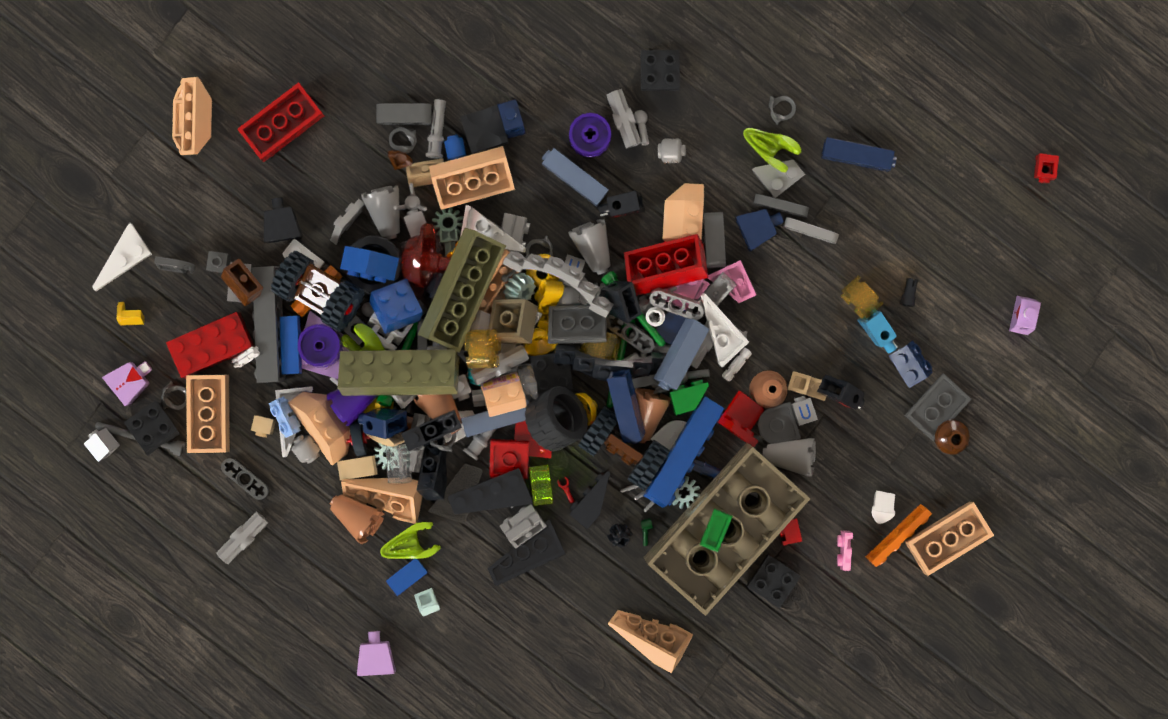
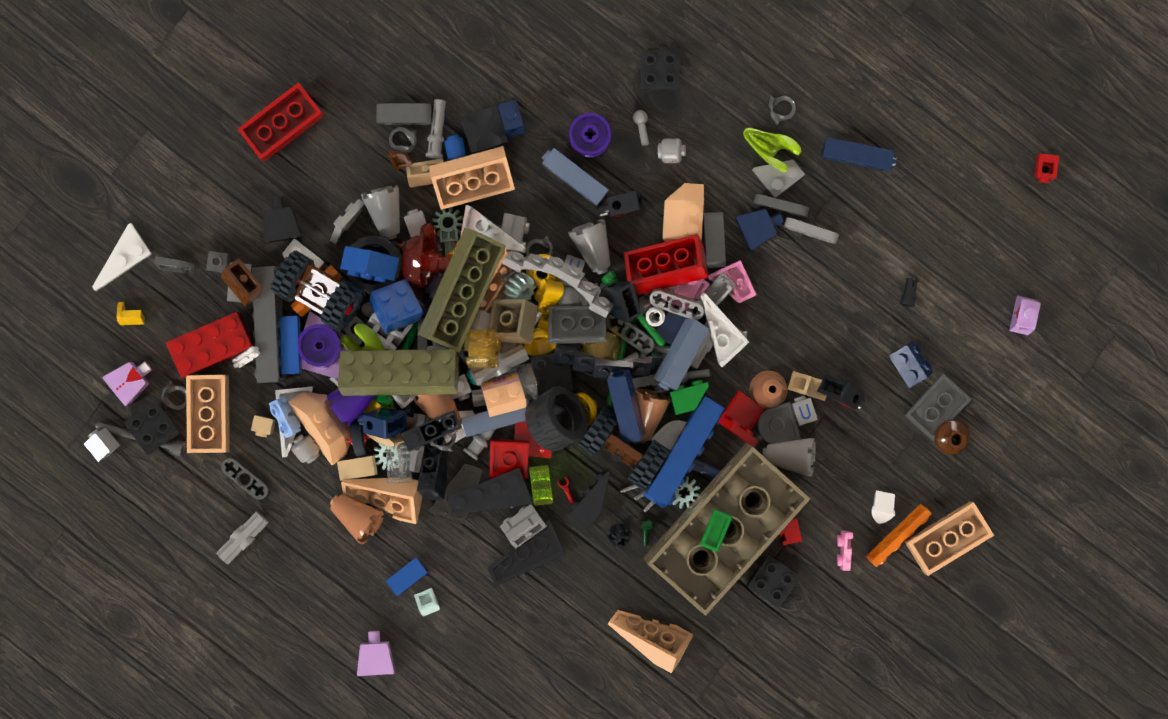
(191, 116): light nougat wedge -> none
(407, 544): lime animal -> none
(411, 202): light grey plant -> none
(623, 118): light grey piece -> none
(737, 363): white axle -> none
(861, 297): clear yellow brick -> none
(875, 326): dark azure torso -> none

